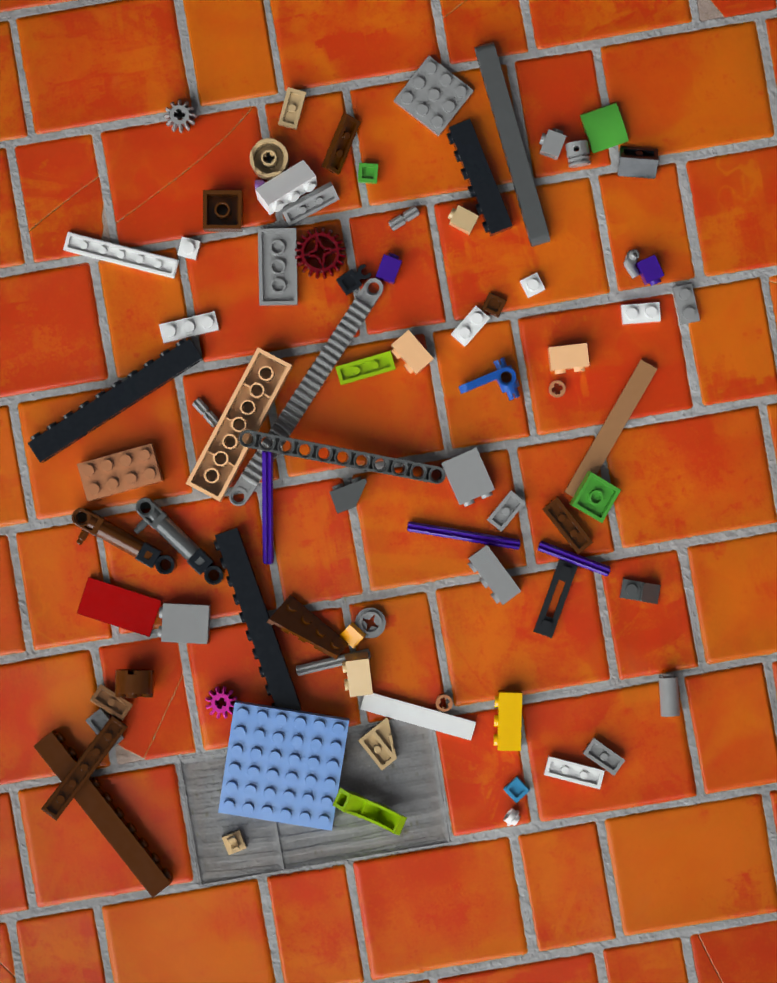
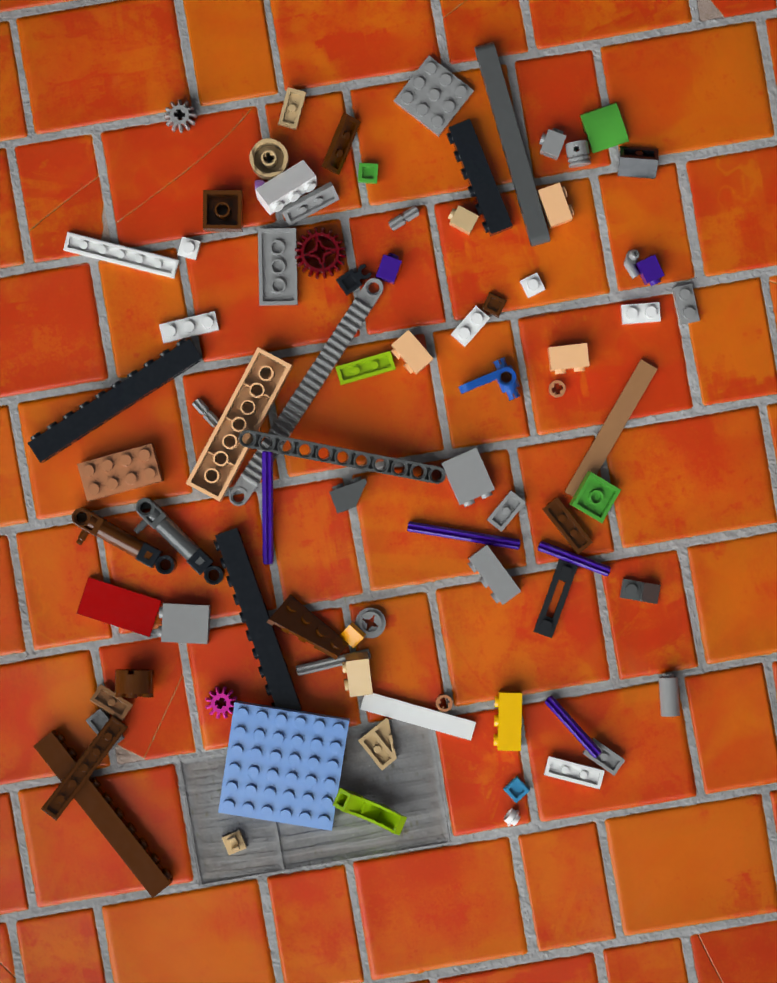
(555, 205): none -> light nougat brick
(573, 727): none -> dark purple axle

